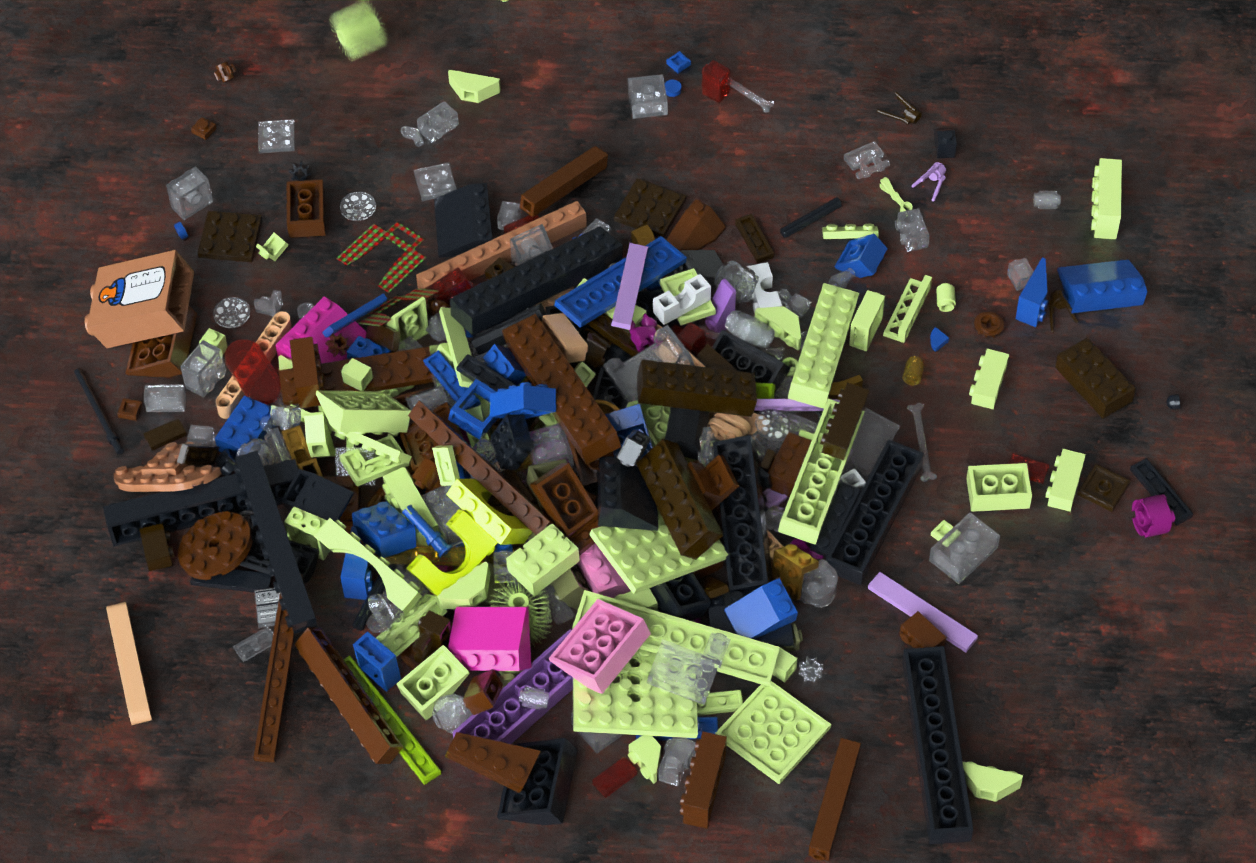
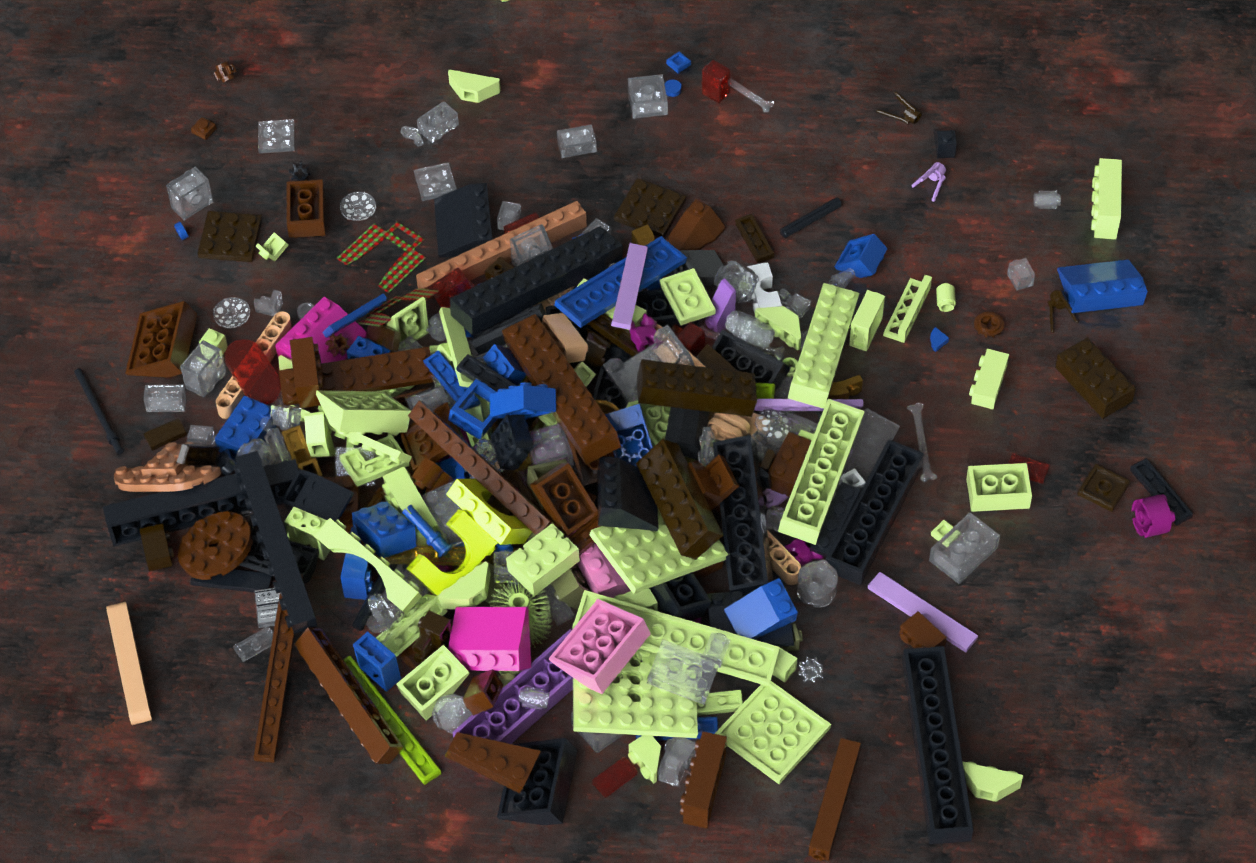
(129, 409): reddish brown plate -> none
(140, 299): nougat brick -> none
(357, 374): yellowish green brick -> none
(358, 30): yellowish green piece -> none
(433, 306): reddish brown gear -> none
(446, 464): yellowish green plate -> none
(563, 181): reddish brown brick -> none
(576, 141): none -> clear brick
(633, 448): brick -> none
(695, 293): white arch -> none
(713, 586): dark brown tile -> none
(790, 566): pearl gold bracket -> none
(845, 421): dark brown brick -> none
(849, 231): yellowish green plate -> none
(865, 155): clear plate -> none
(886, 186): yellowish green piece -> none
(912, 230): clear brick -> none
(913, 371): clear yellow brick -> none
(1033, 297): blue slope -> none
(1065, 479): yellowish green brick -> none
(1173, 401): black hinge -> none

